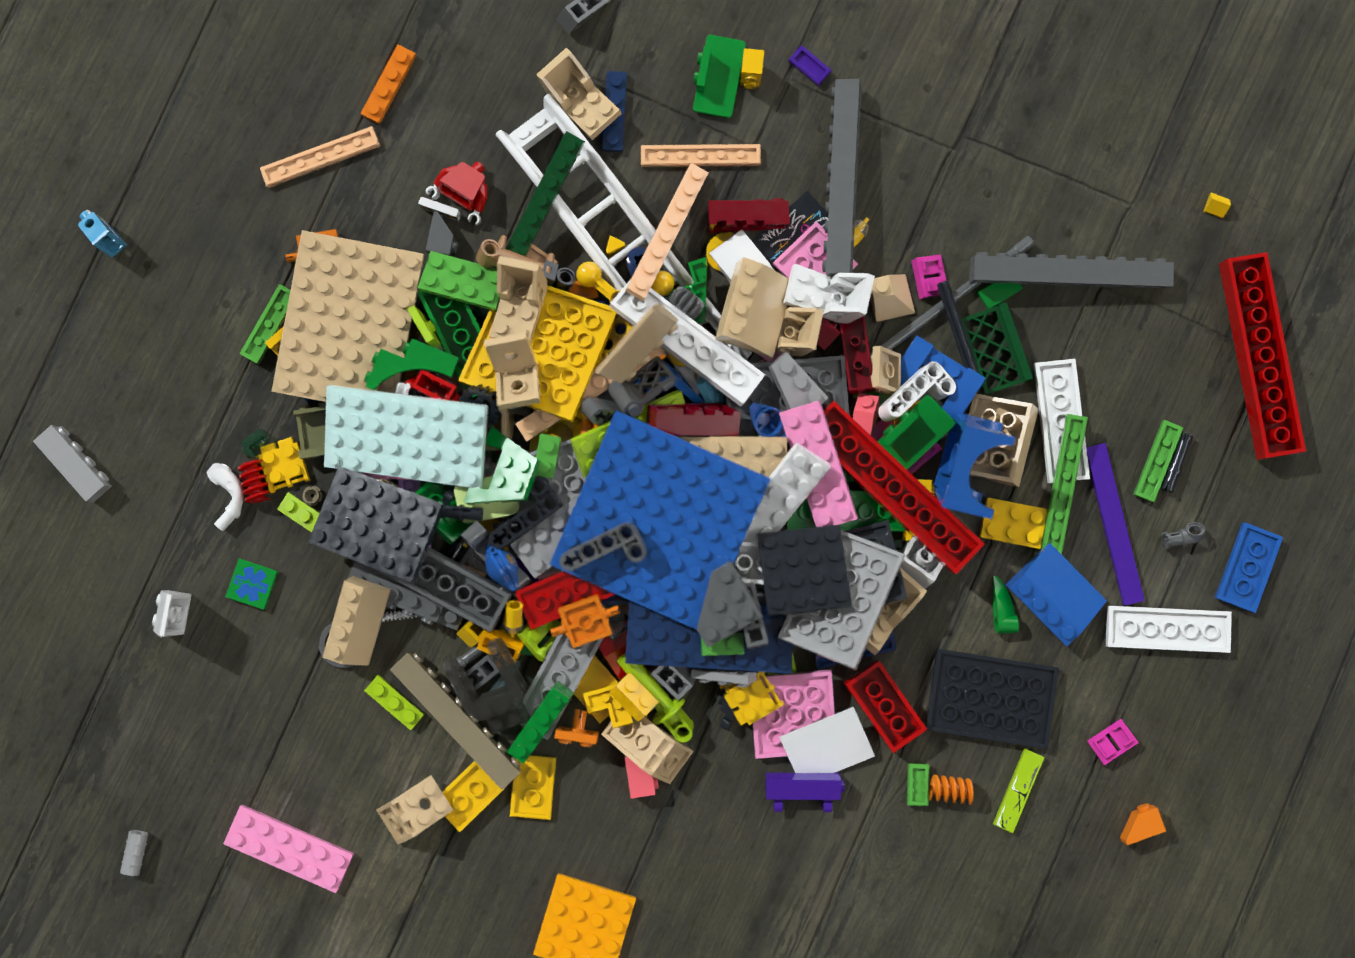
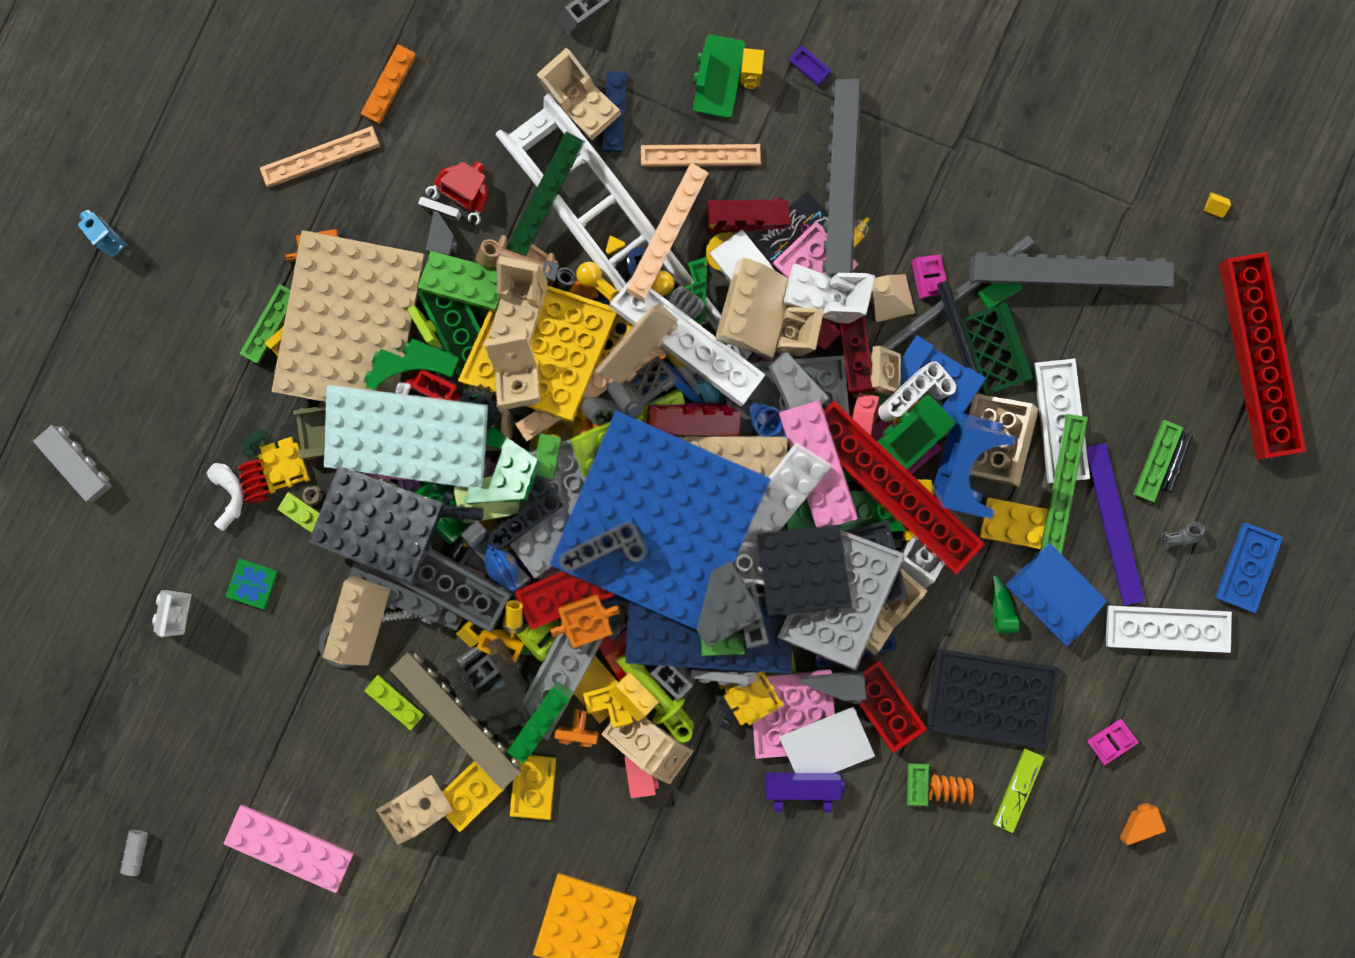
(845, 686): none -> dark grey slope

